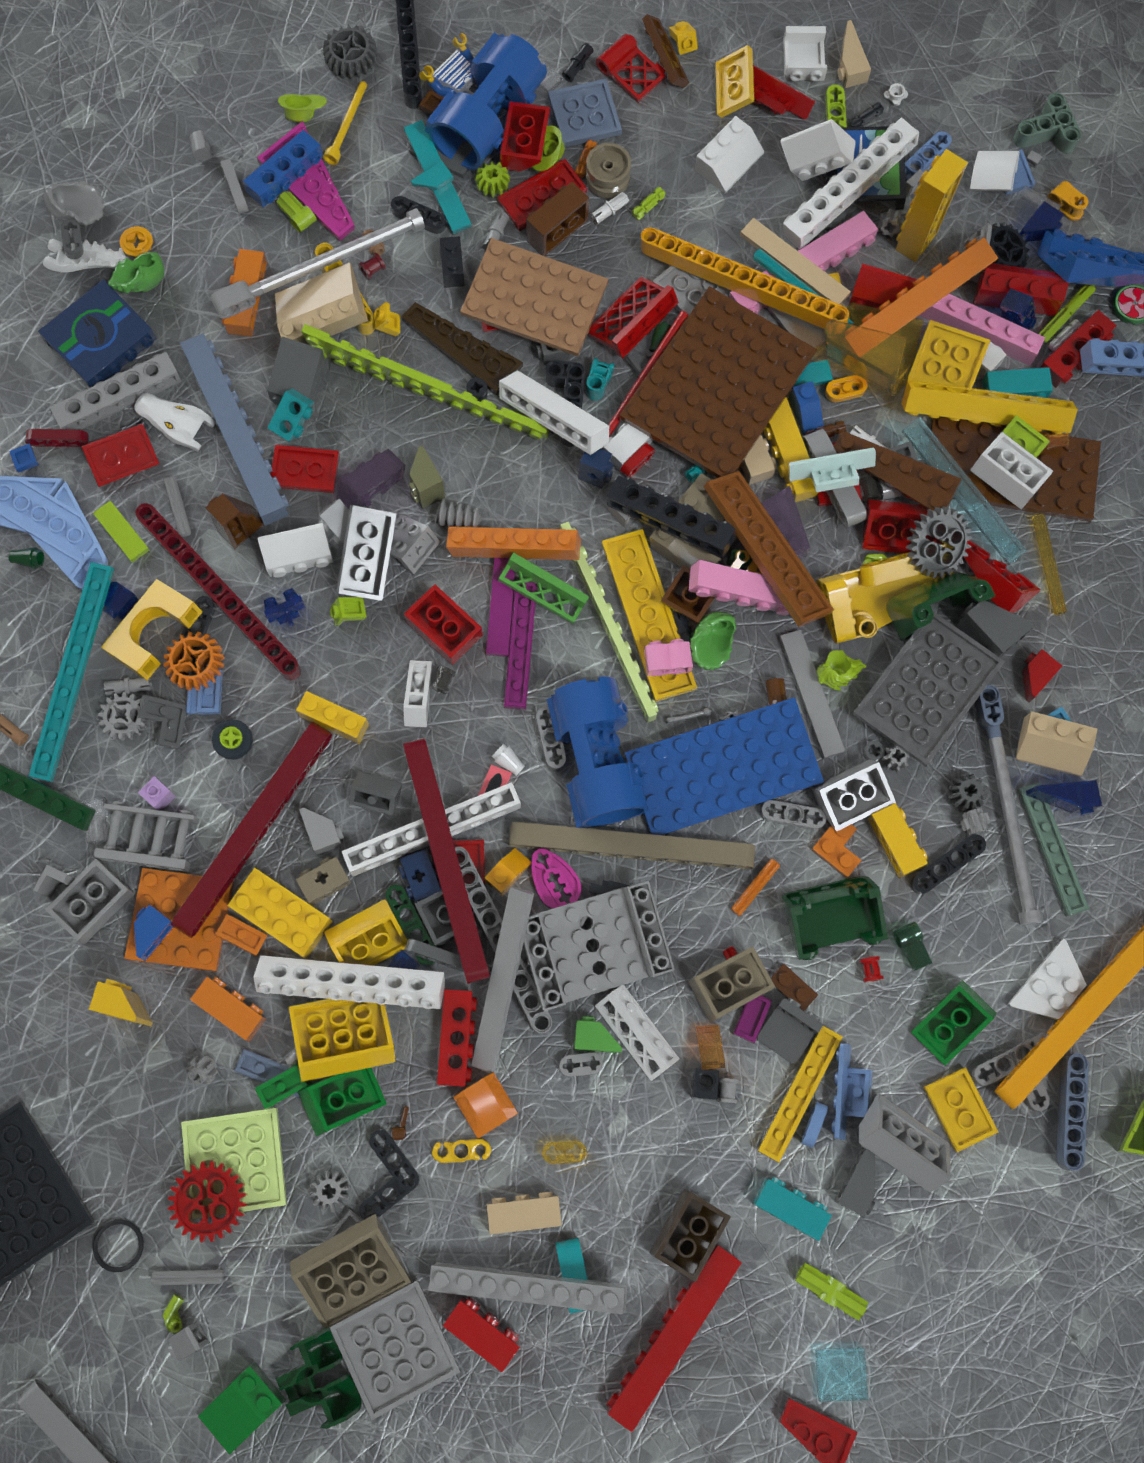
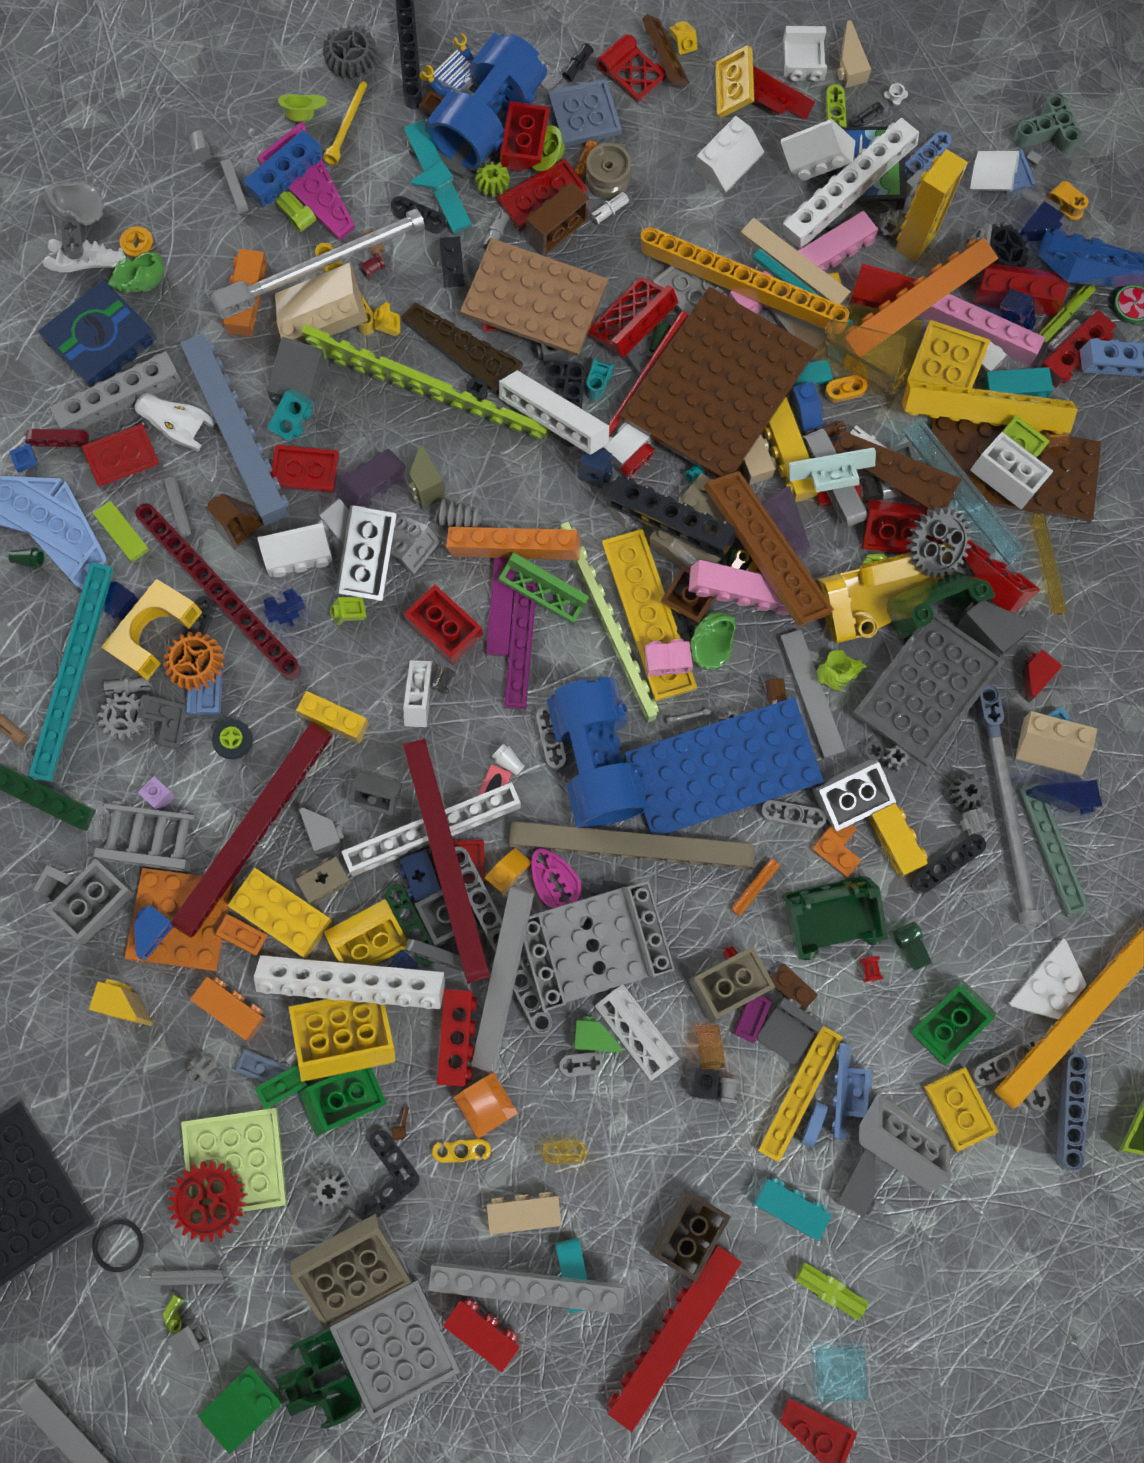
(648, 203): lime axle -> none

